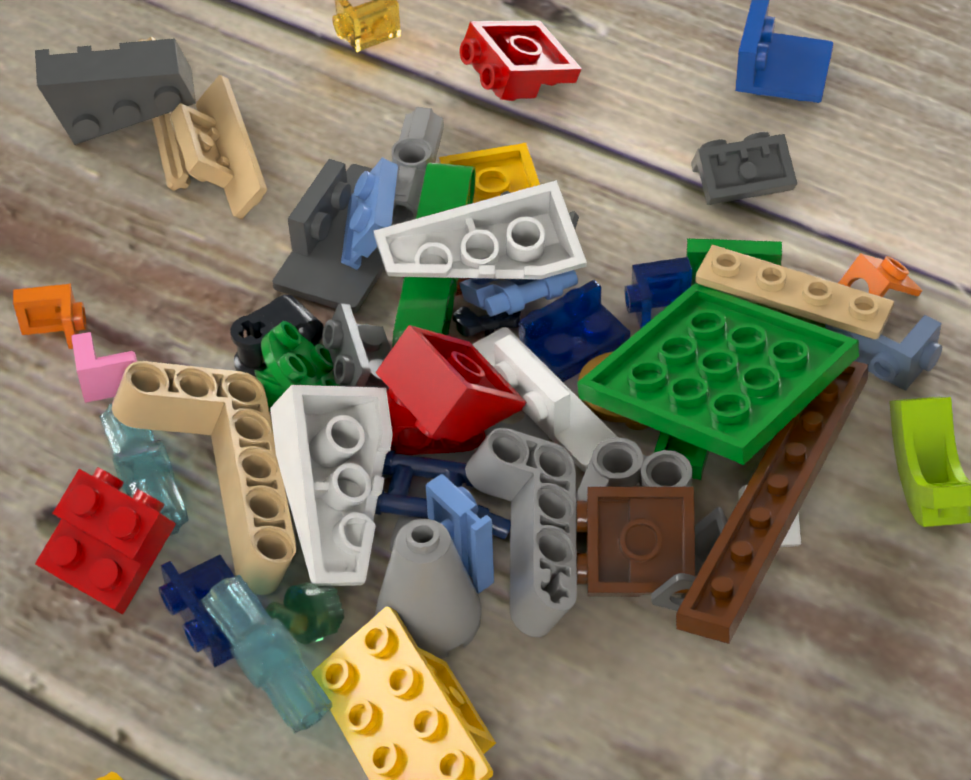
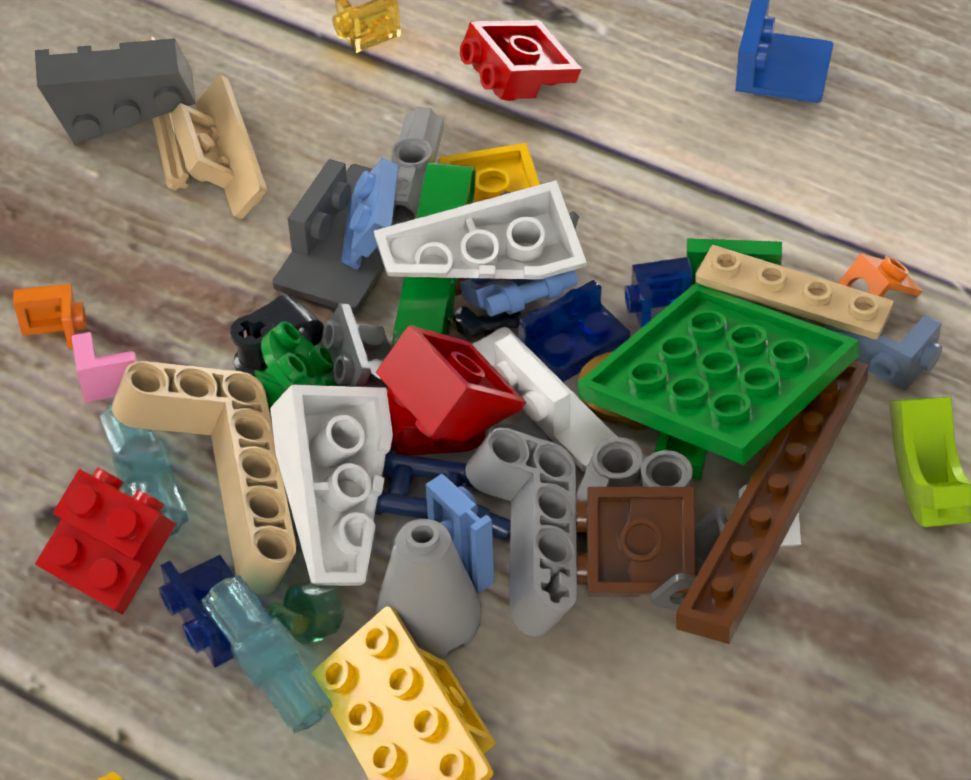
(744, 168): dark grey bracket -> none

